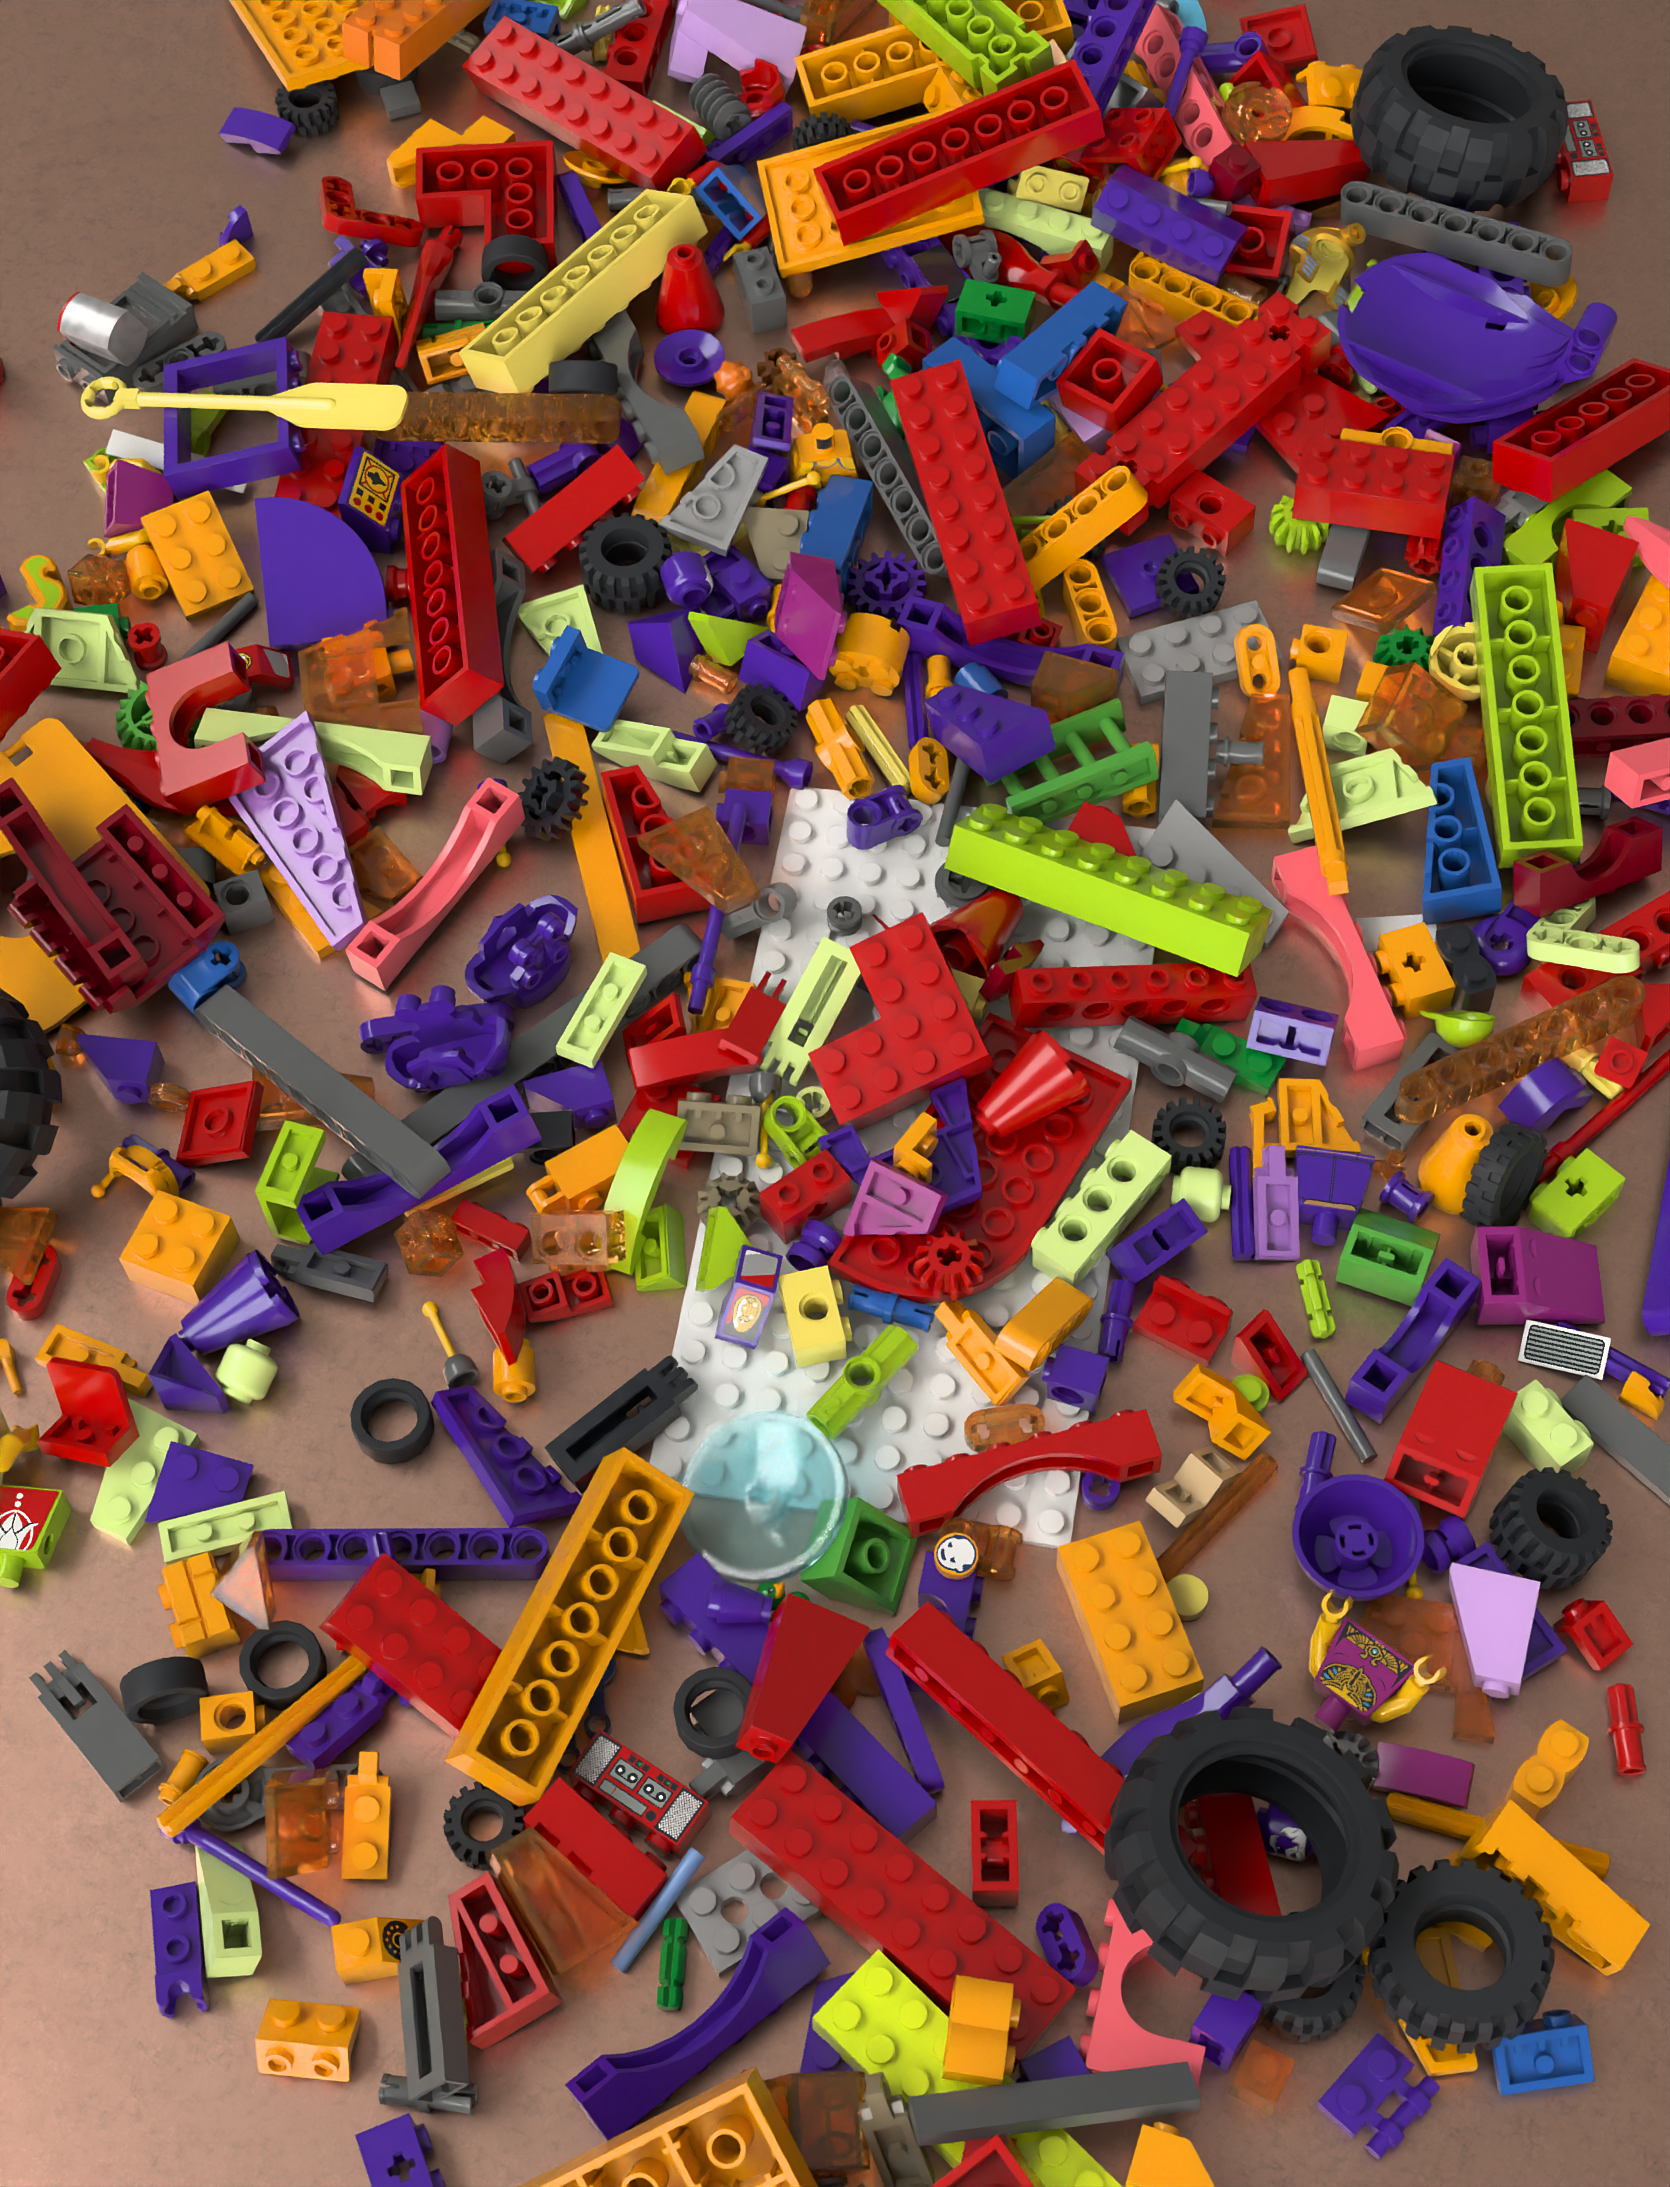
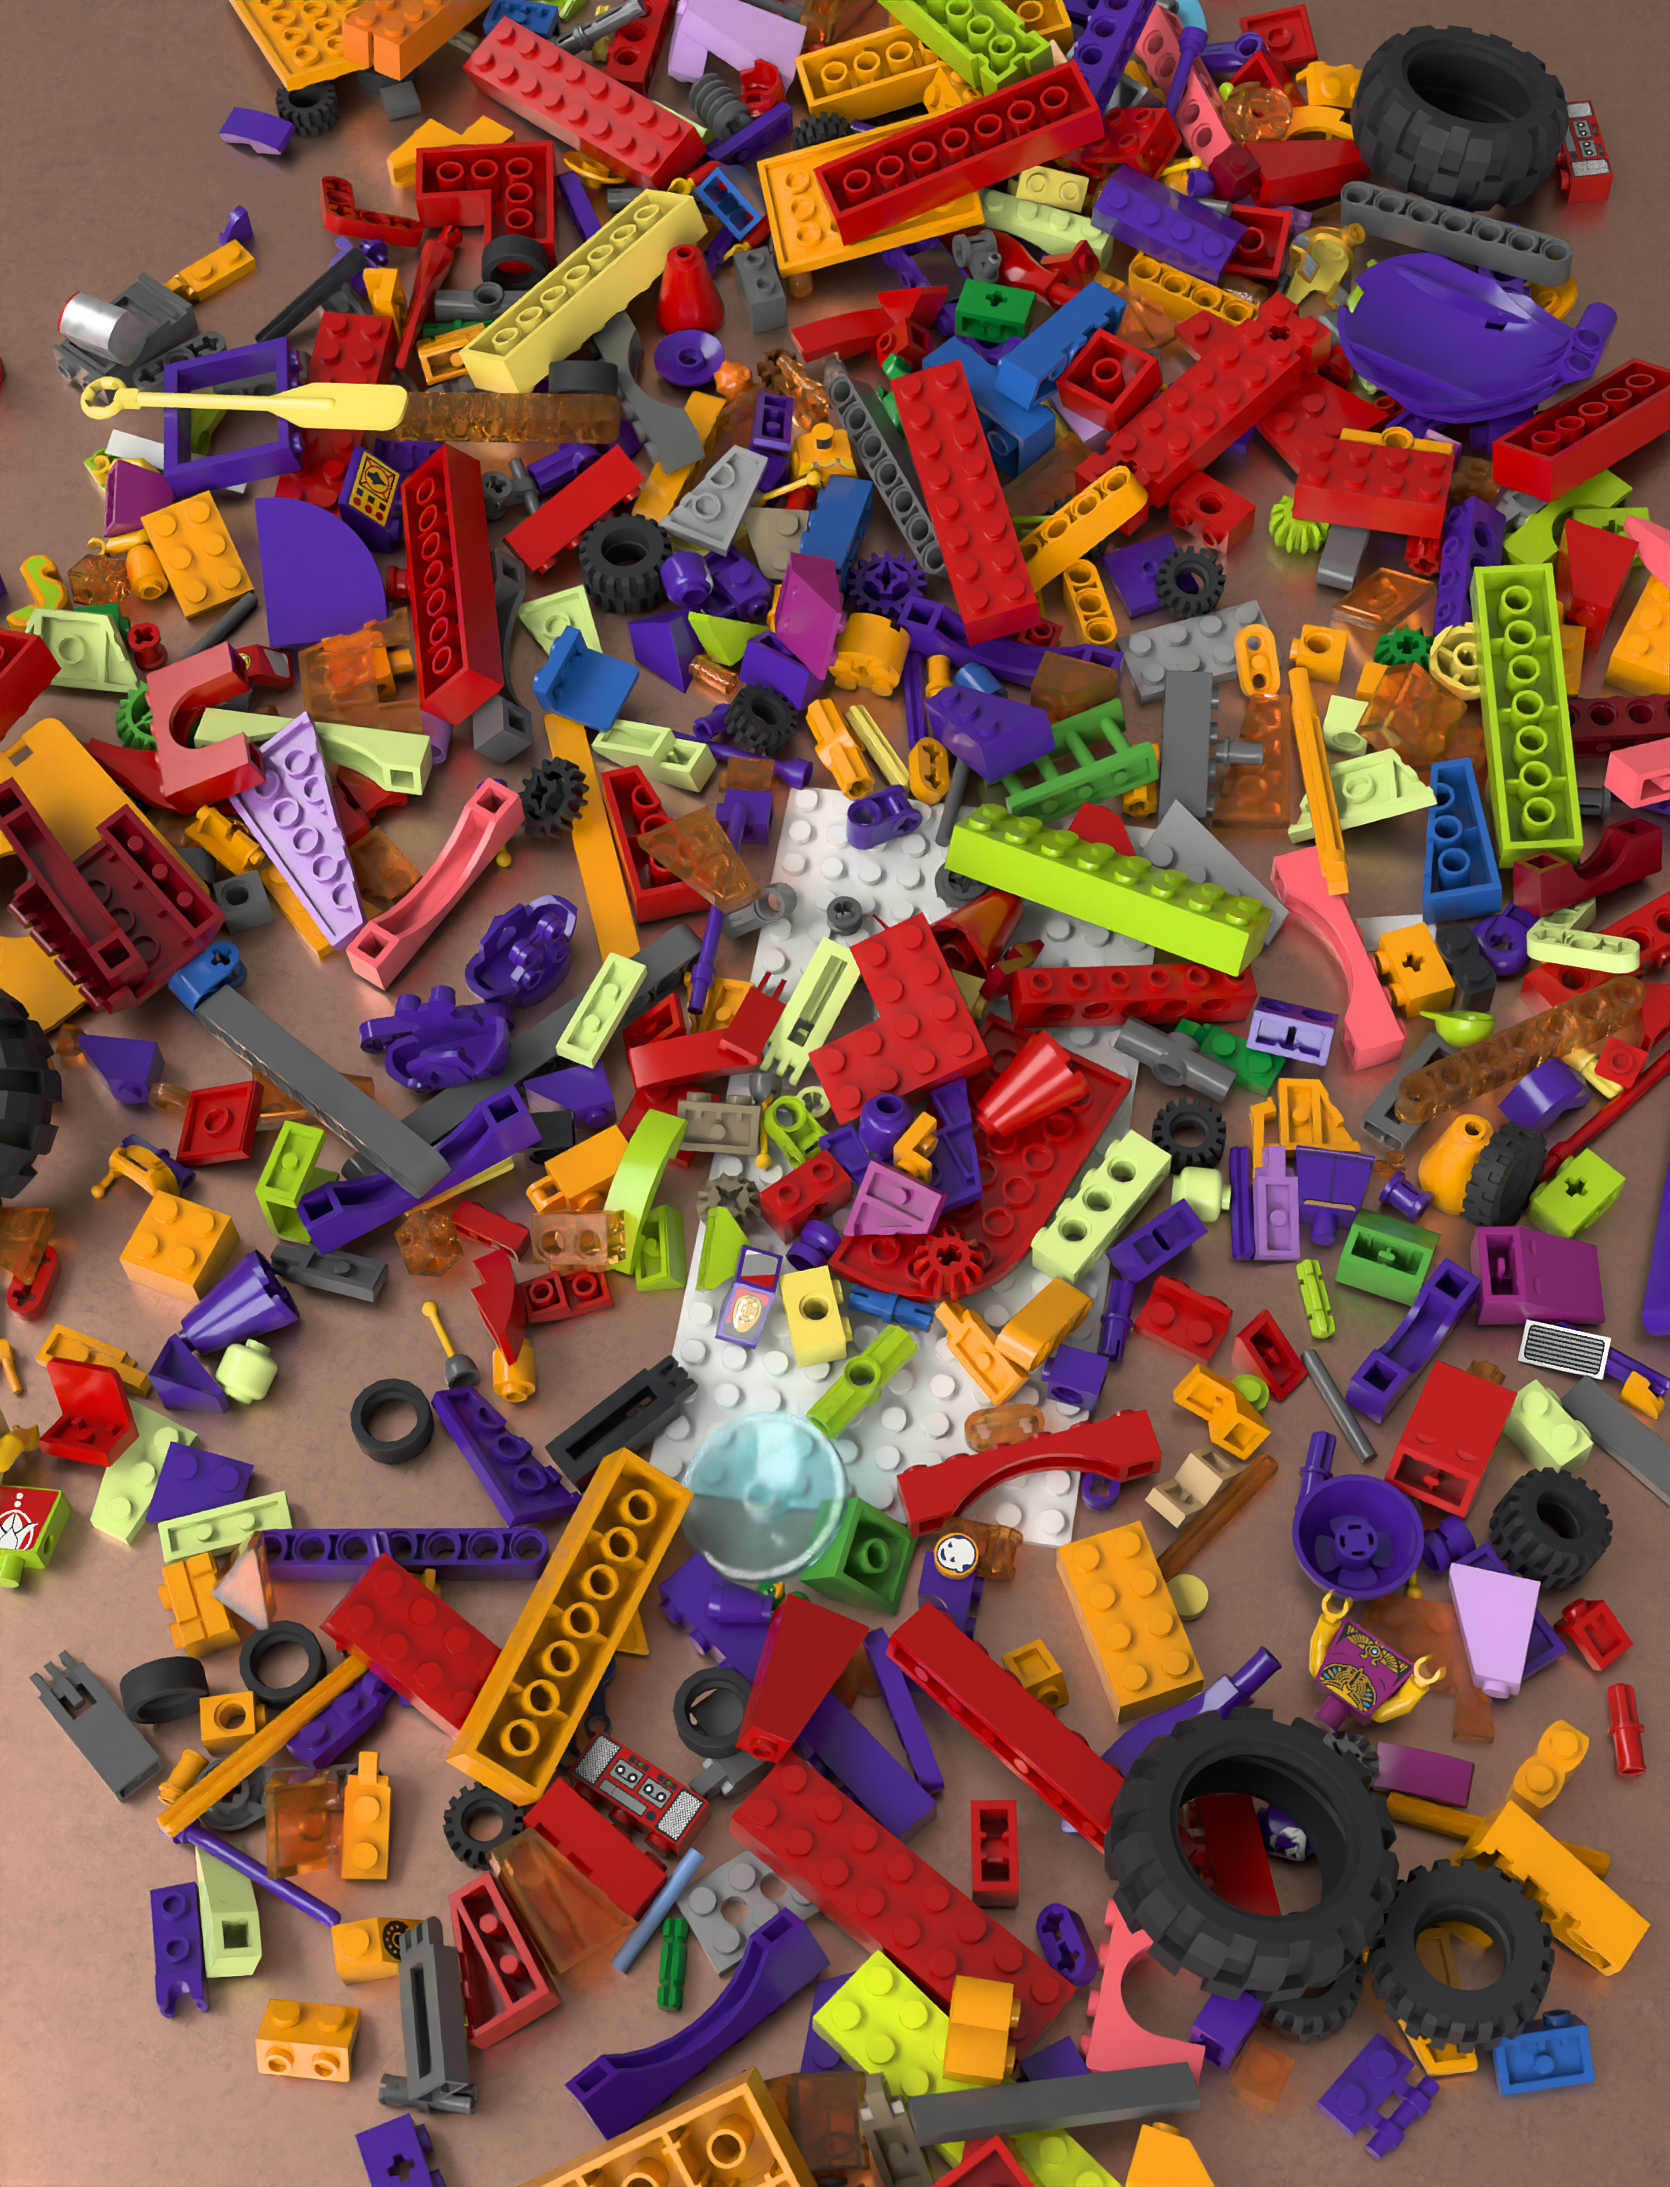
(884, 1122): none -> dark purple head

